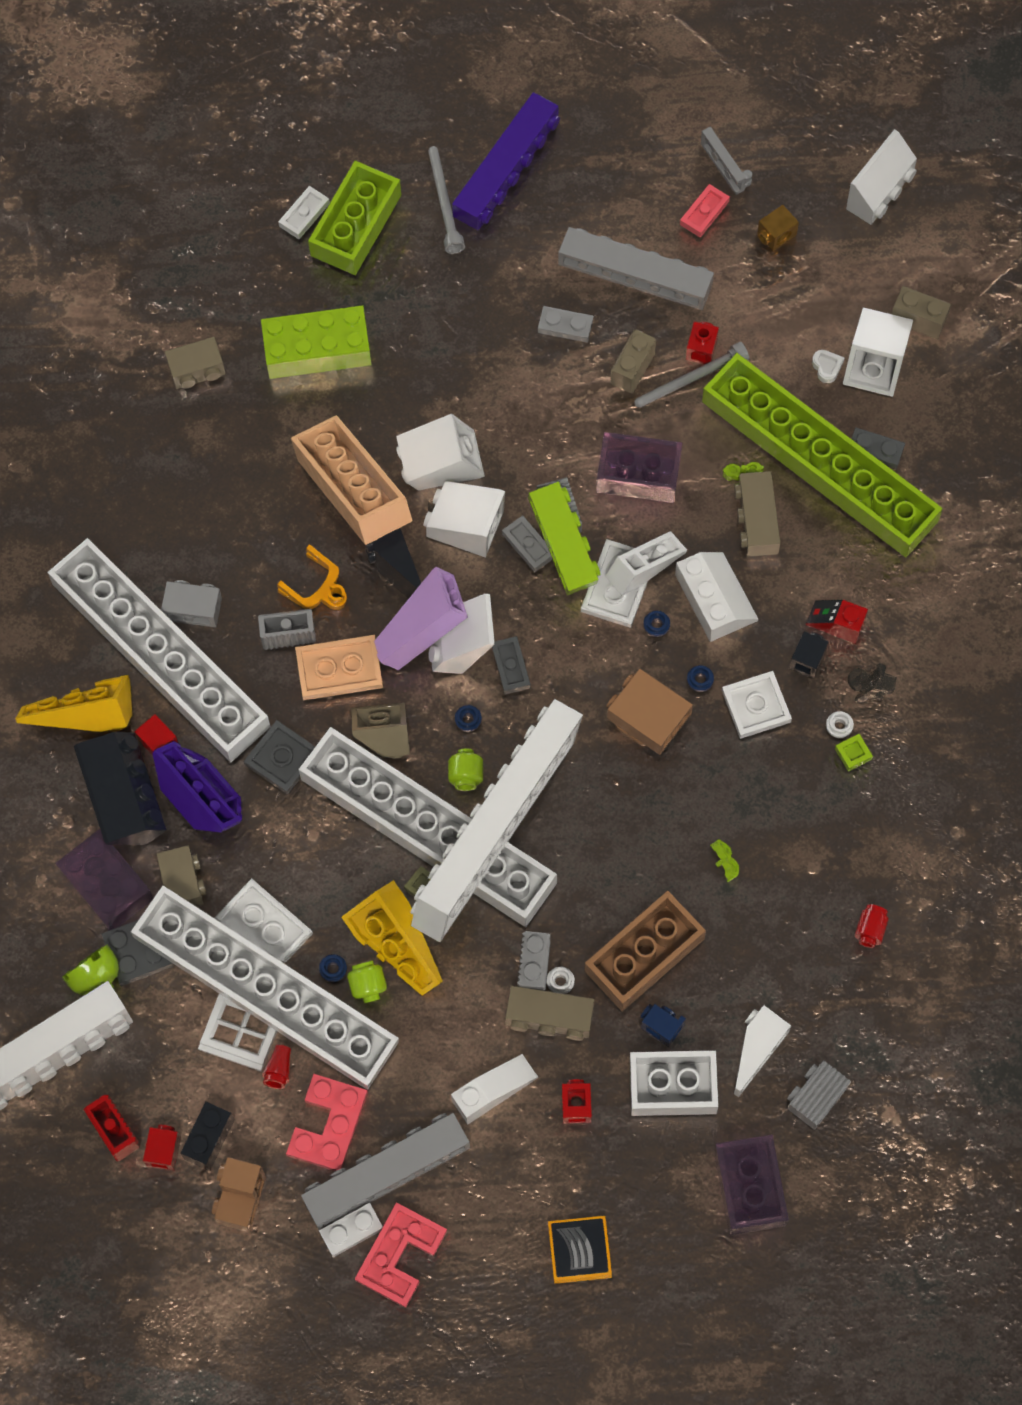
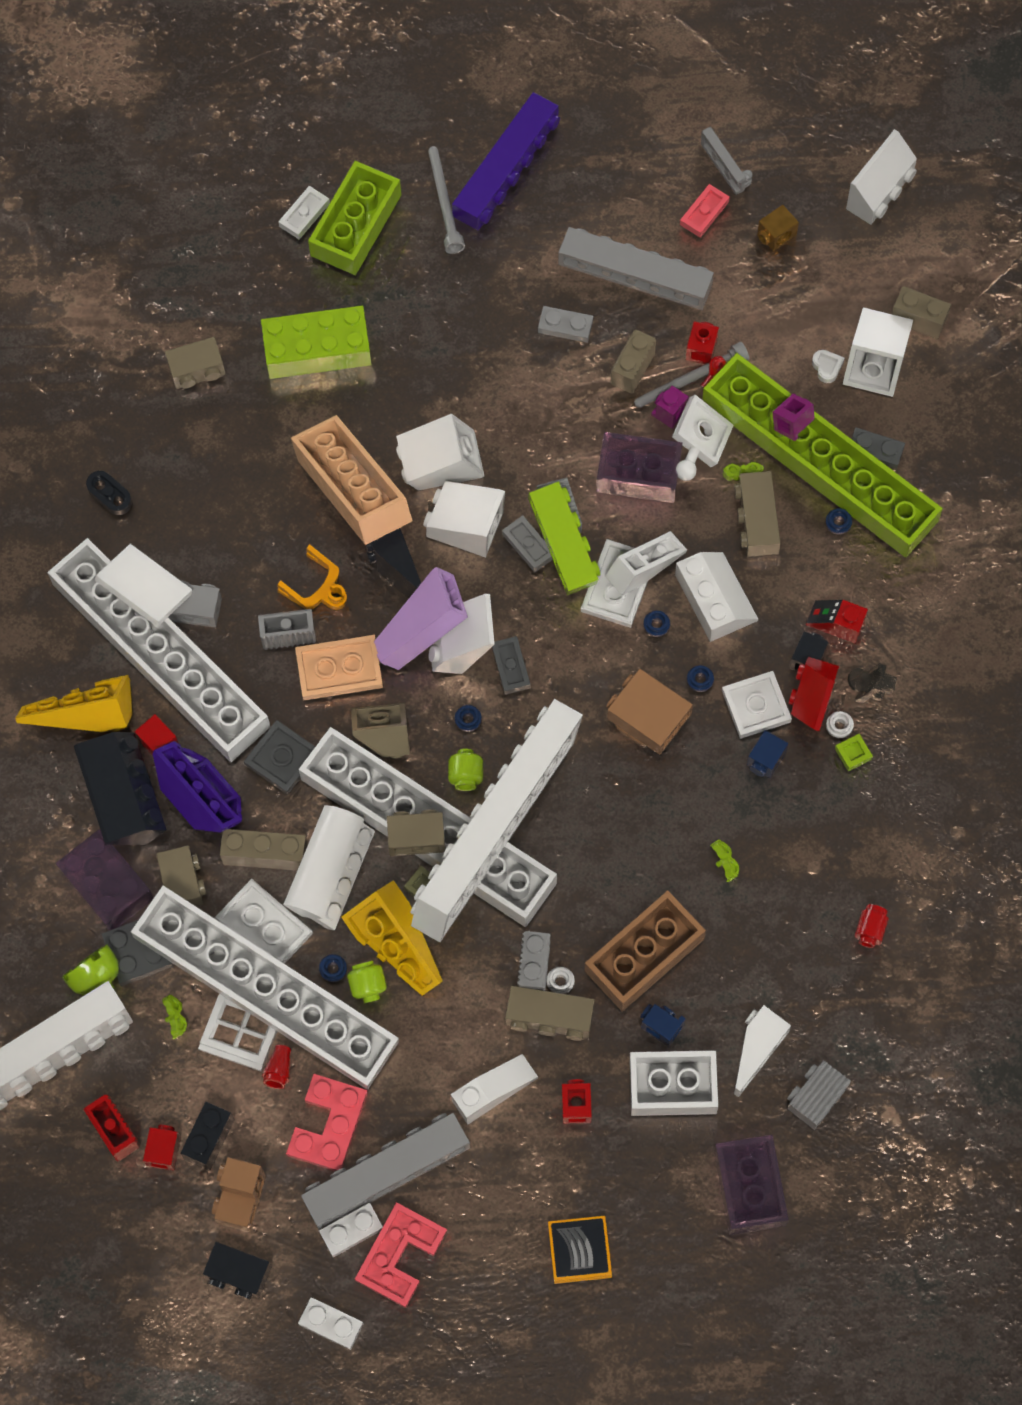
(110, 493): none -> black plate
(143, 585): none -> white tile
(176, 1020): none -> lime piece
(237, 1271): none -> black brick
(262, 849): none -> dark tan brick
(329, 866): none -> white brick
(330, 1323): none -> white plate
(416, 833): none -> dark tan brick
(670, 406): none -> magenta brick
(707, 447): none -> white plate
(715, 366): none -> red arm
(767, 754): none -> dark blue brick
(793, 416): none -> magenta brick
(813, 691): none -> red slope
(838, 514): none -> dark blue plate

